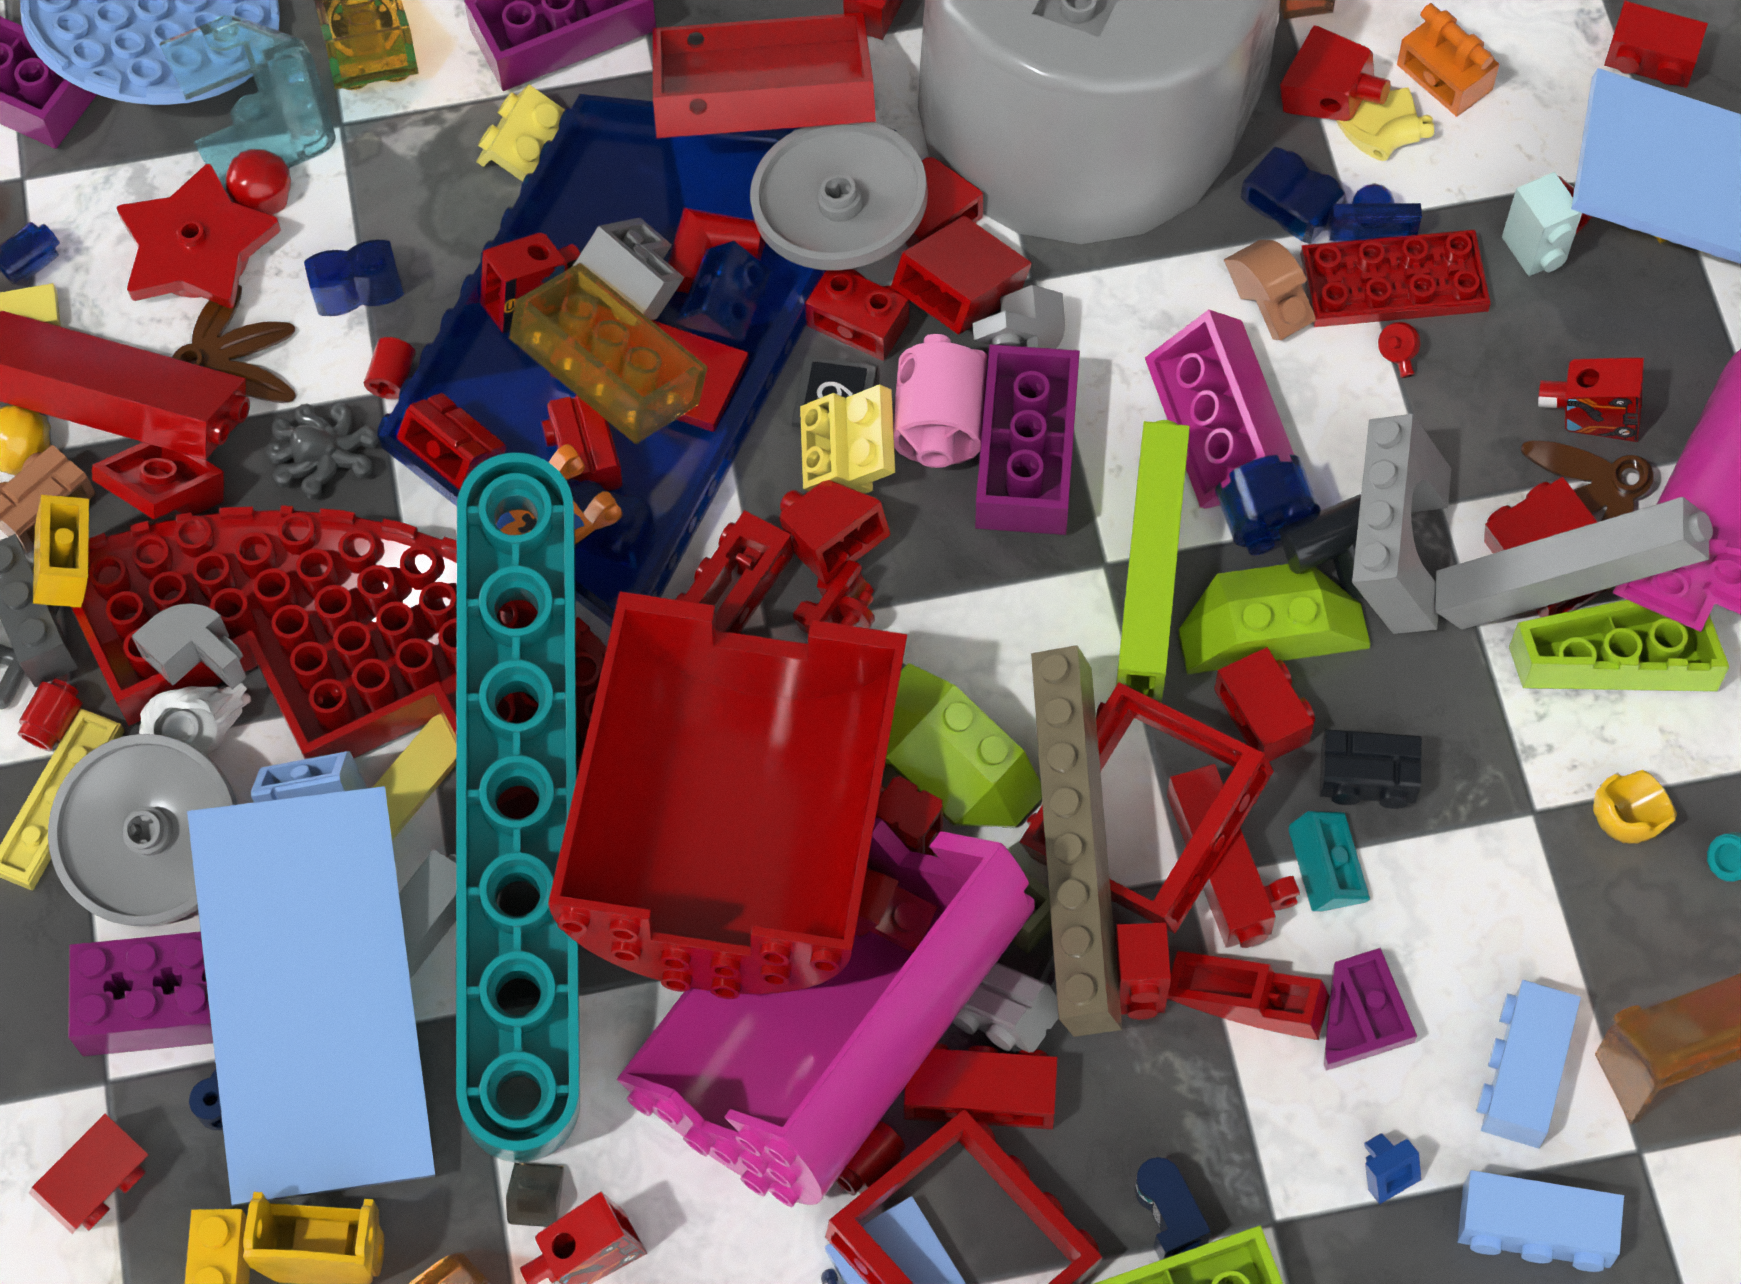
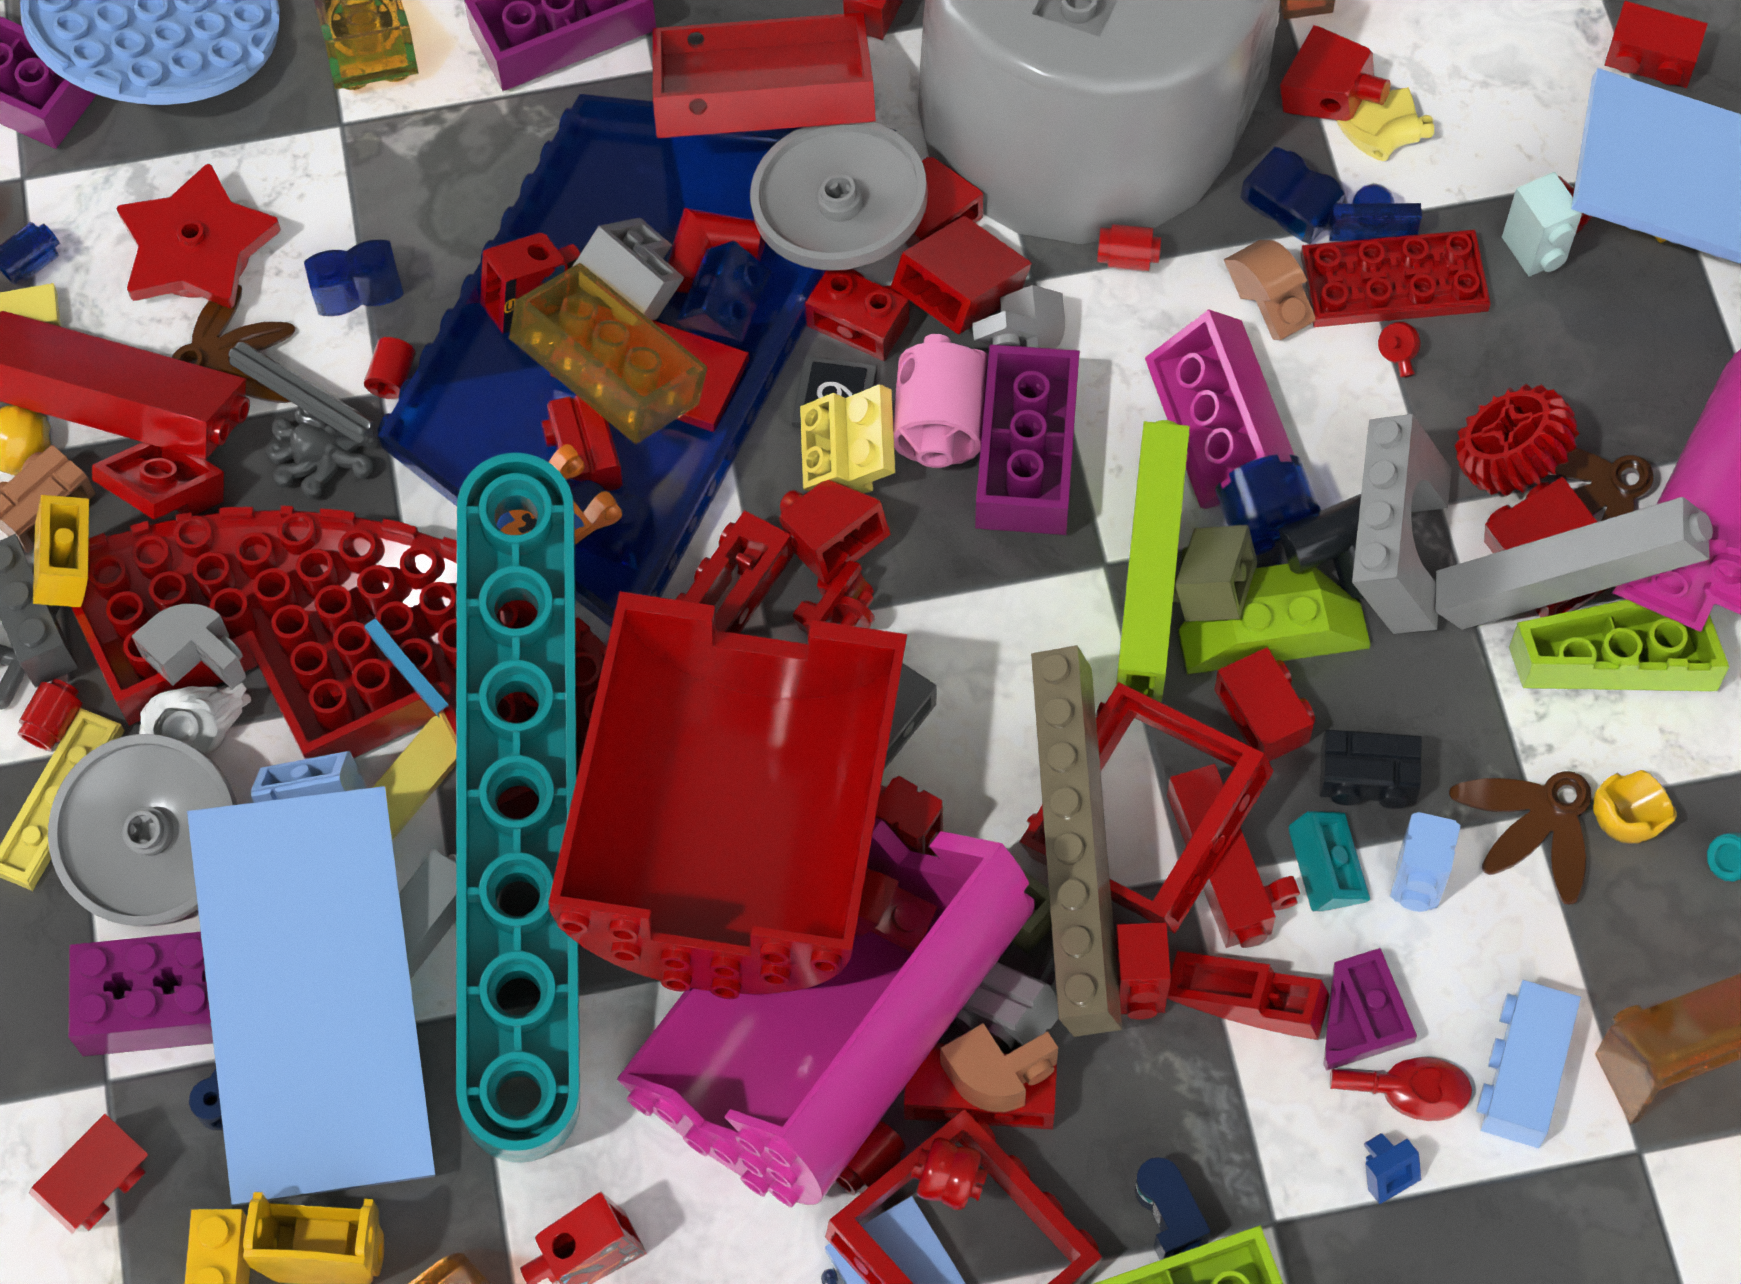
(258, 181): red hair -> none
(284, 114): clear light blue windscreen -> none
(301, 392): none -> dark grey axle
(405, 666): none -> dark azure piece
(447, 438): red brick -> none
(524, 129): light yellow bracket -> none
(534, 1194): clear smoke slope -> none
(949, 1174): none -> red piece
(959, 754): lime wedge -> none
(989, 1077): none -> nougat brick
(1128, 247): none -> red brick
(1215, 573): none -> olive brick
(1414, 1087): none -> red piece
(1424, 861): none -> light blue brick
(1448, 61): orange brick -> none
(1516, 439): none -> red gear
(1527, 833): none -> reddish brown plant
(1540, 1220): light blue brick -> none
(1599, 397): red torso -> none

